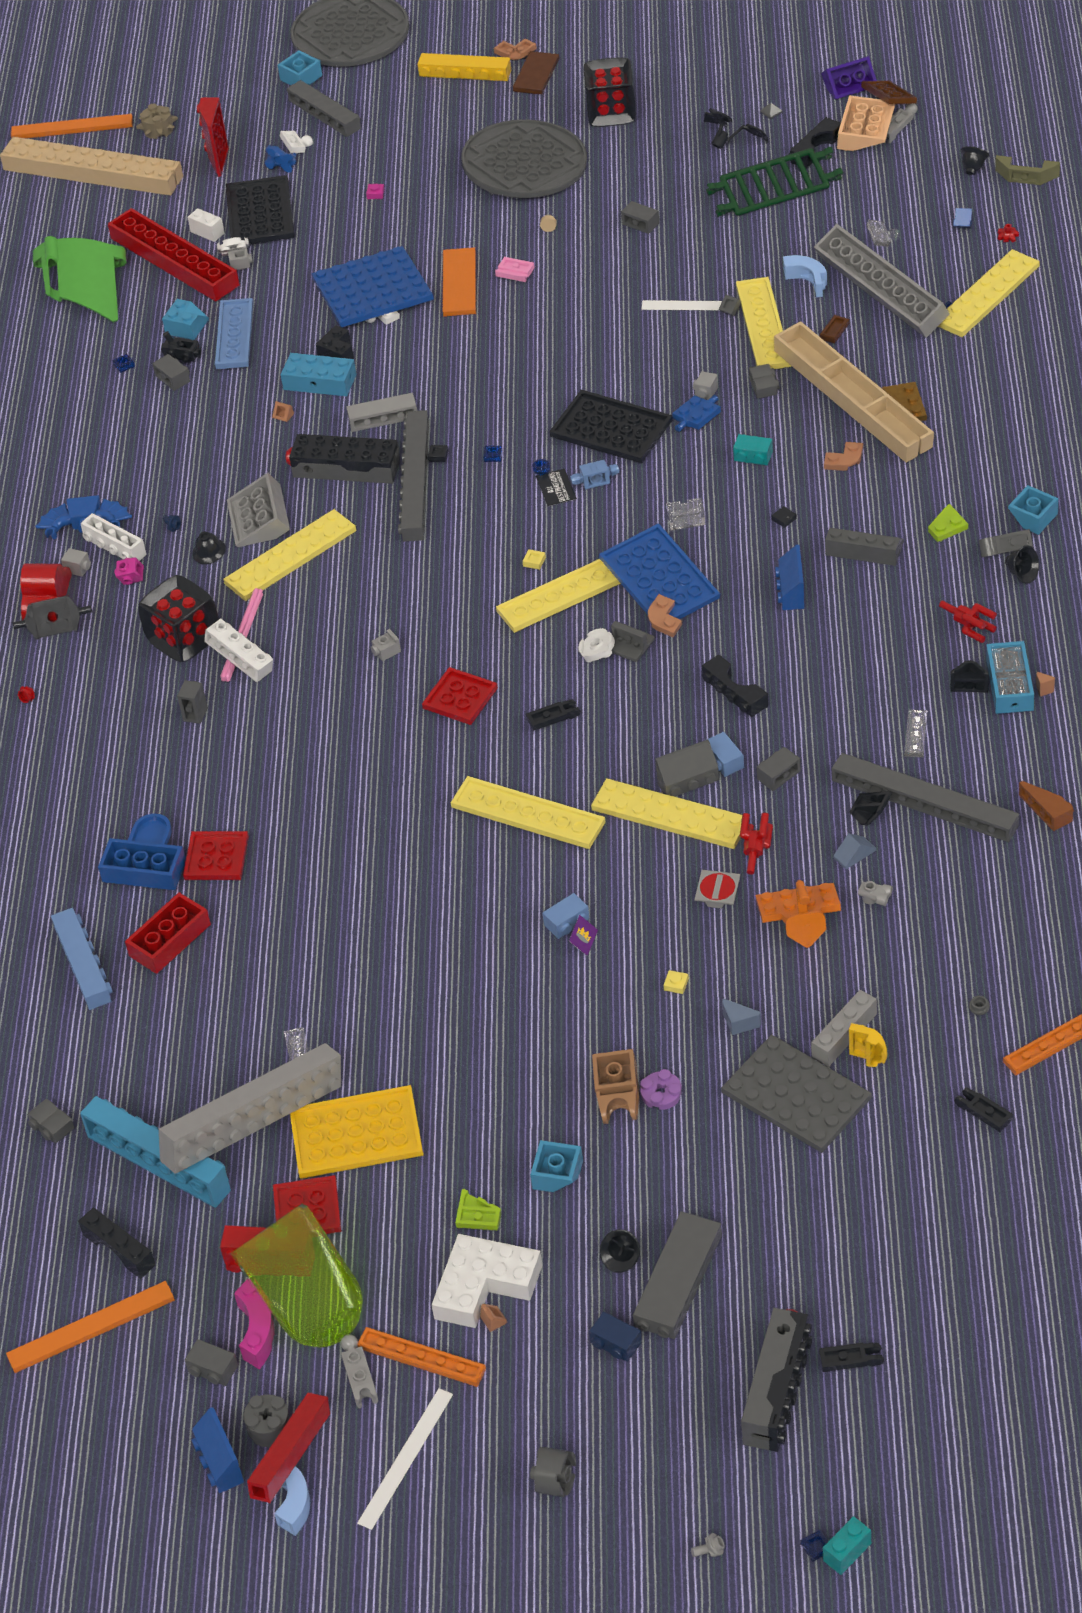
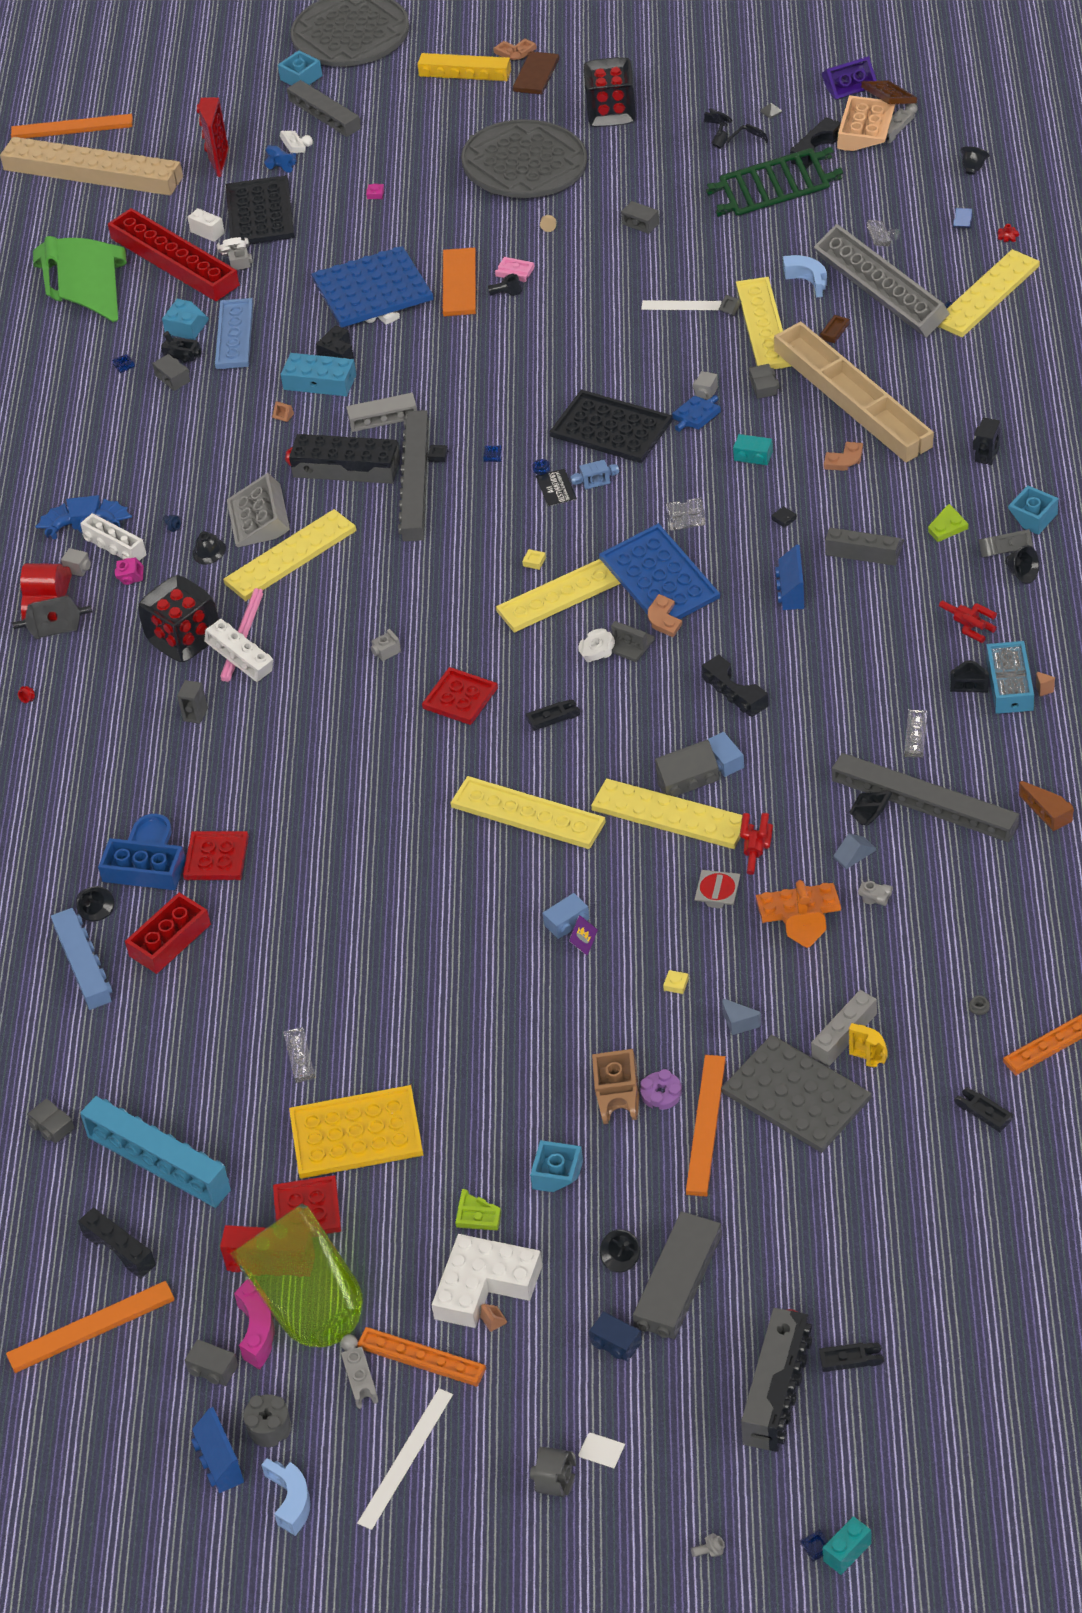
(94, 903): none -> black hat
(156, 121): dark tan brick -> none
(249, 1108): light grey brick -> none
(288, 1447): red brick -> none
(509, 285): none -> black pin
(601, 1450): none -> white sticker
(705, 1126): none -> orange tile
(778, 768): dark grey brick -> none
(909, 397): pearl gold wing -> none
(987, 441): none -> black brick
(1024, 174): olive slope -> none

